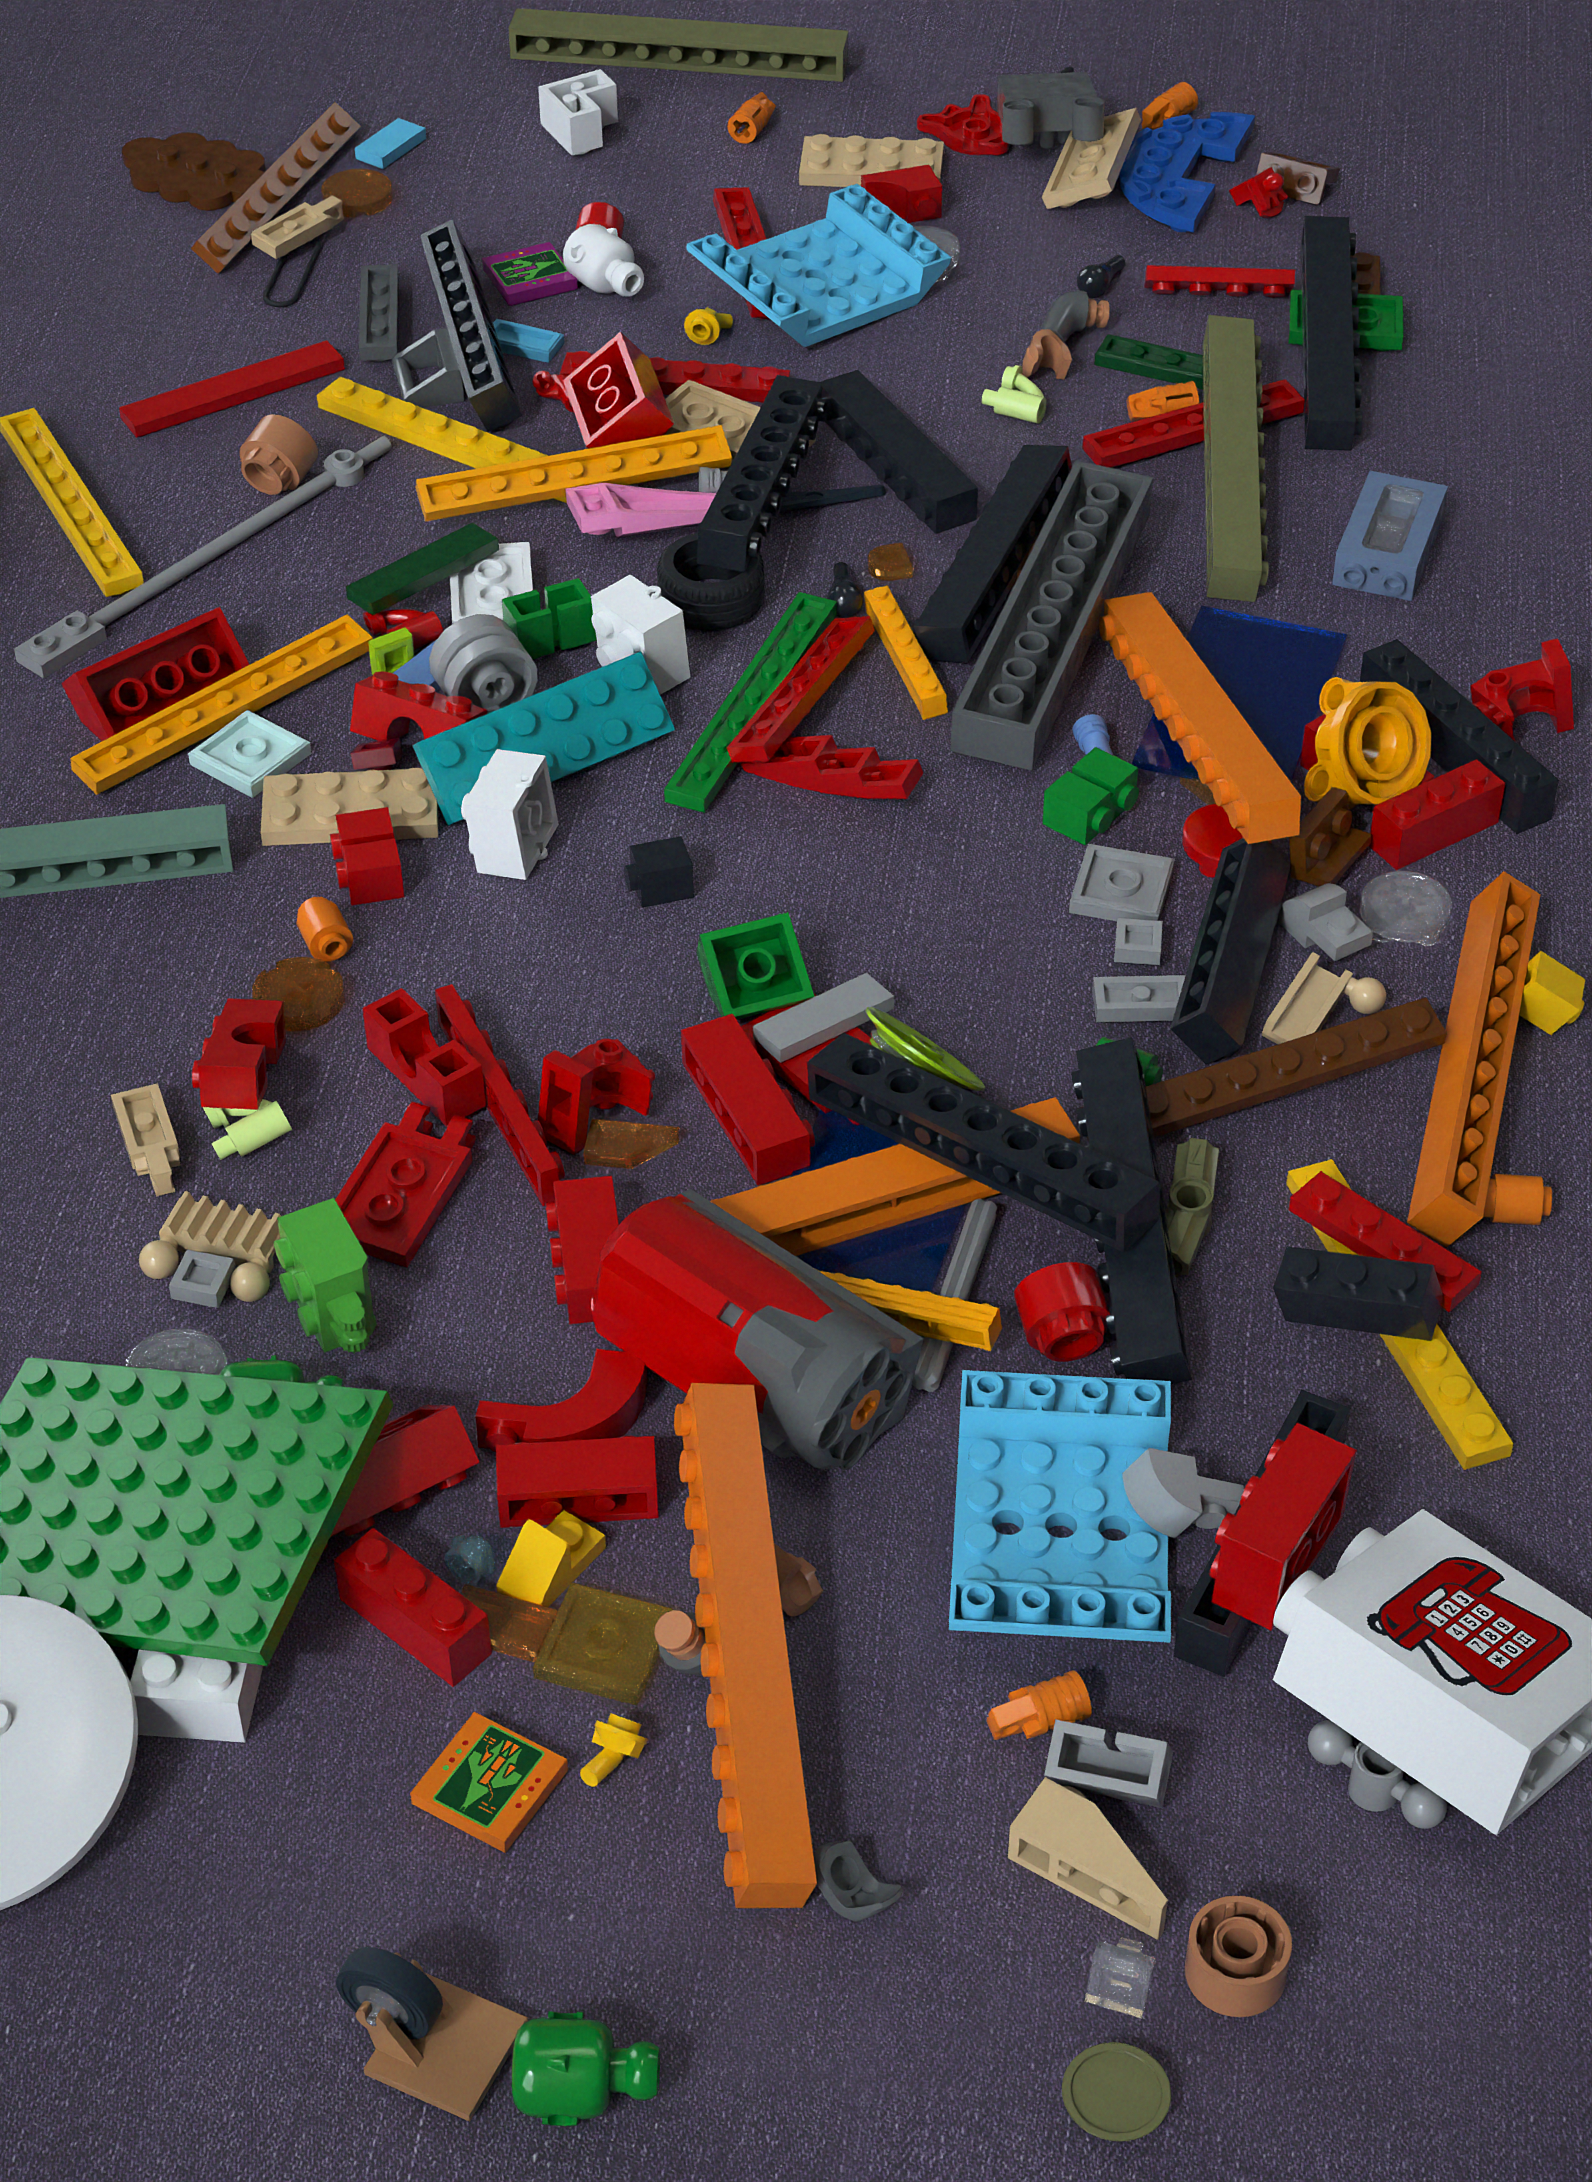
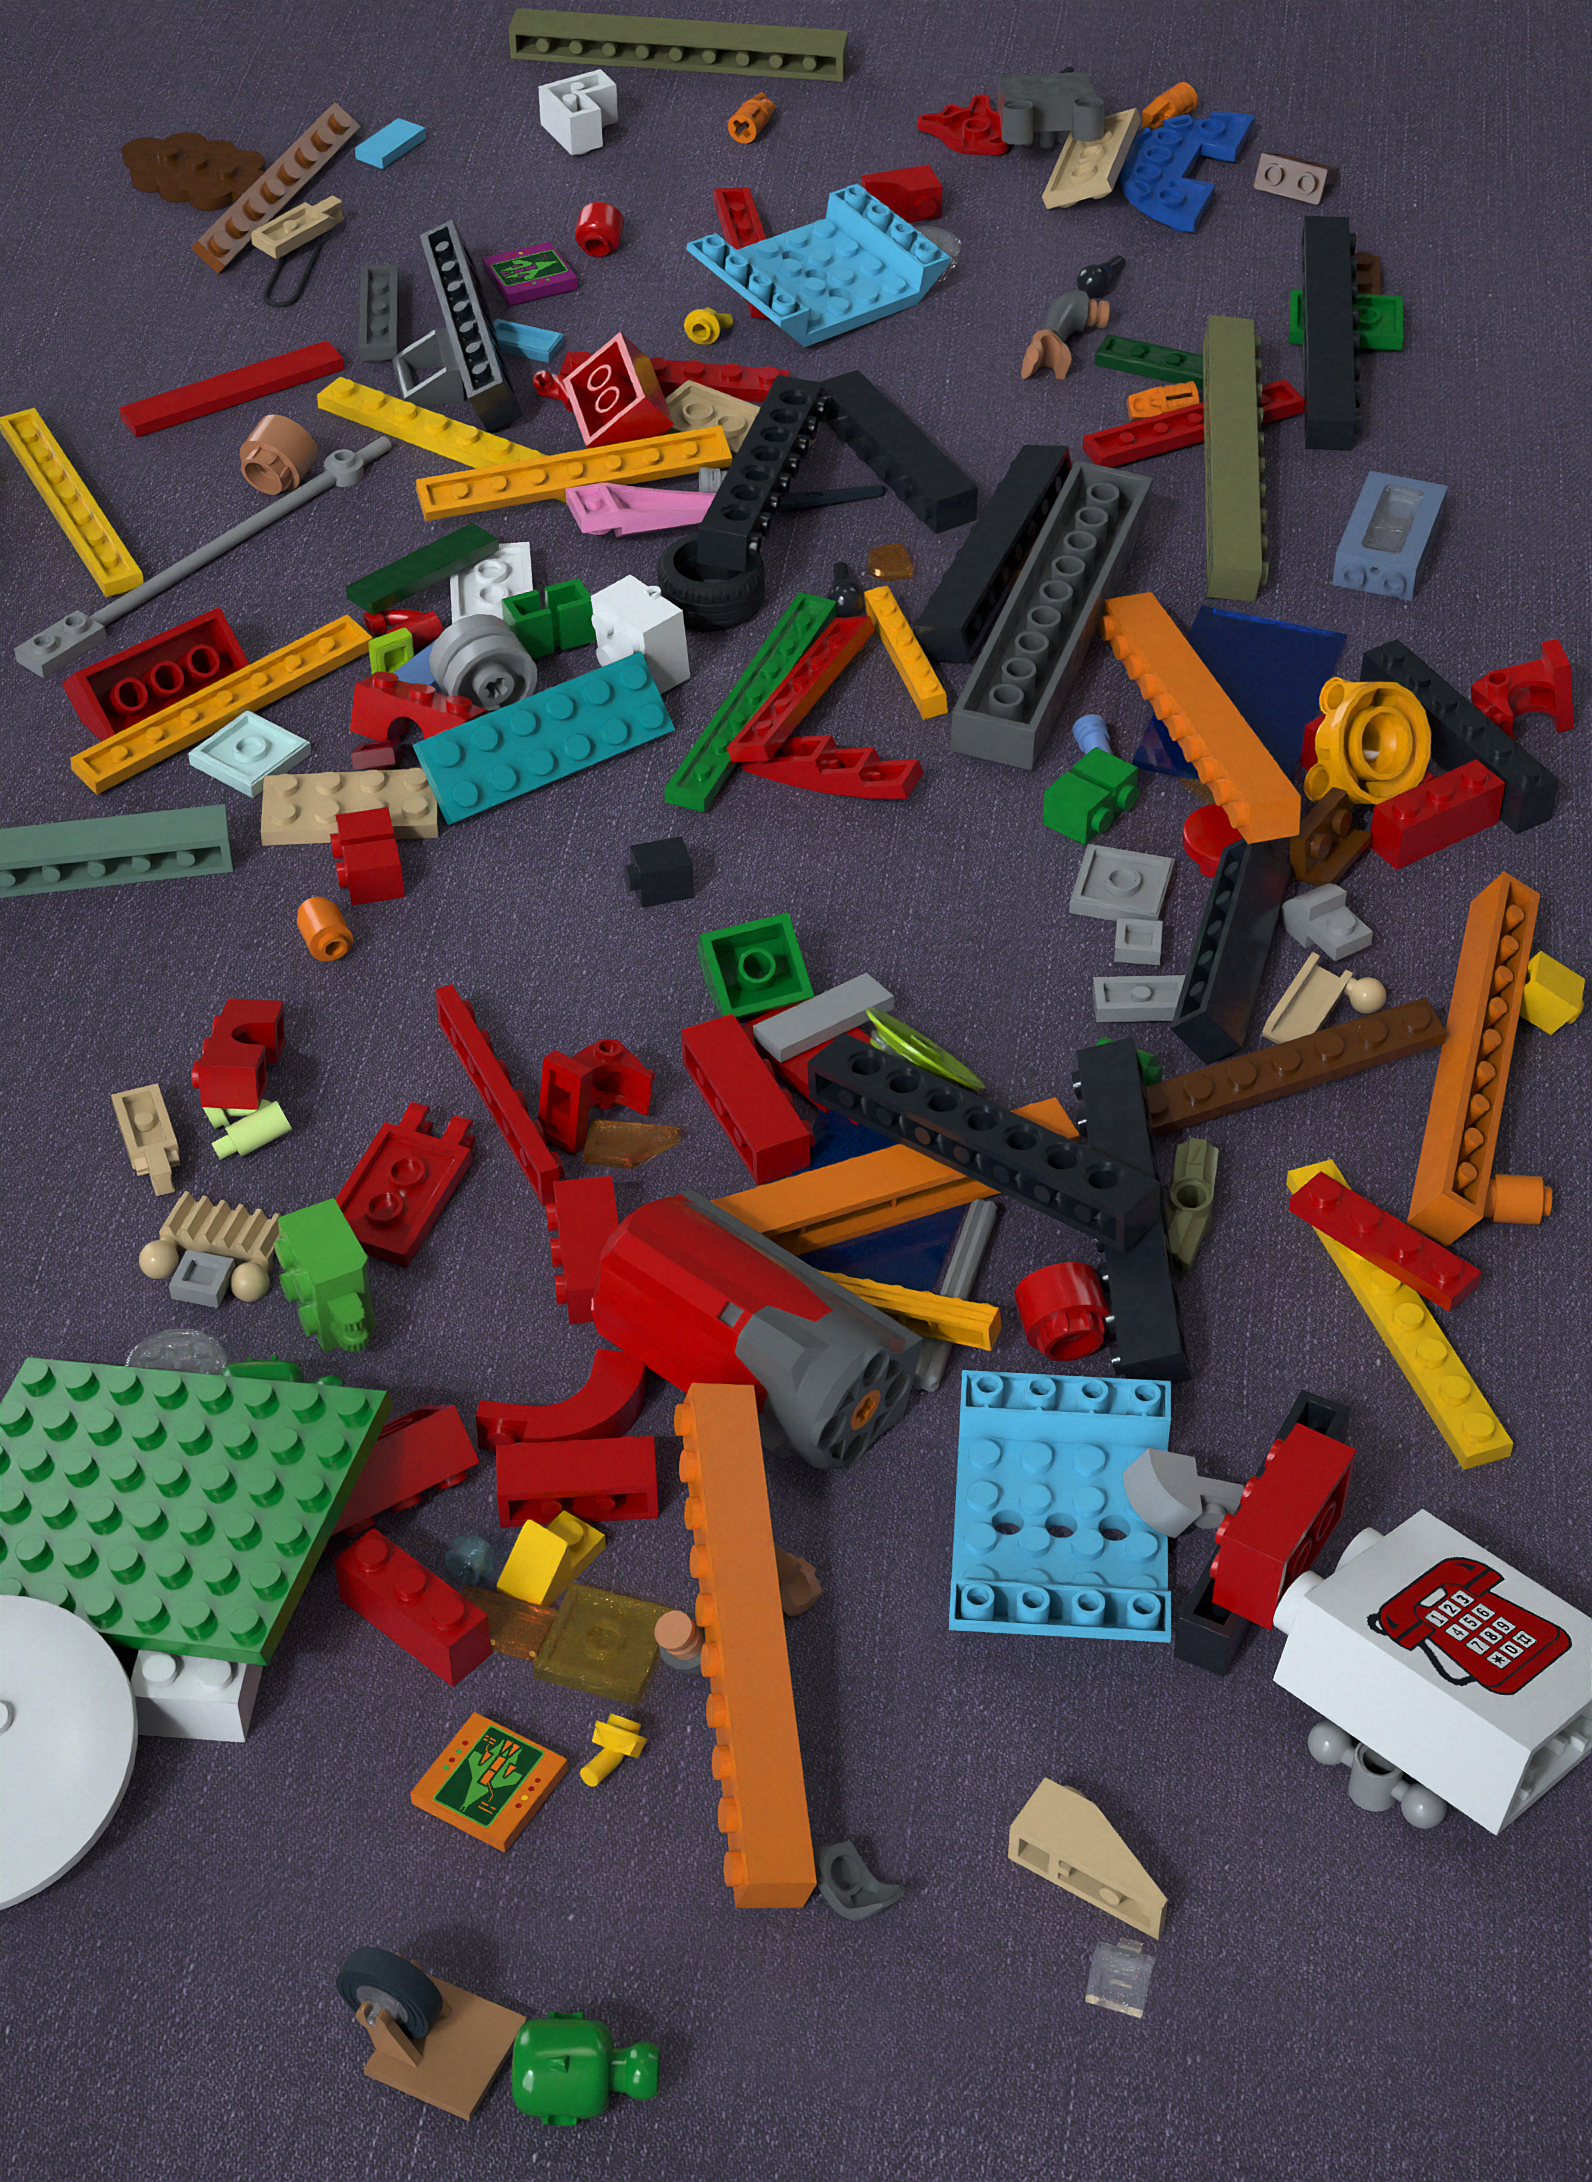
(308, 988): clear orange tile -> none
(359, 191): clear orange tile -> none
(440, 1077): red arch -> none
(510, 814): white brick -> none
(602, 261): white piece -> none
(844, 160): tan plate -> none
(1025, 404): yellowish green plant -> none
(1036, 1707): orange hinge -> none
(1084, 1760): light grey piece -> none
(1116, 2091): olive piece -> none
(1233, 280): red plate -> none
(1238, 1956): nougat piece -> none
(1264, 191): red piece -> none
(1359, 1293): black brick -> none
(1406, 907): clear tile -> none

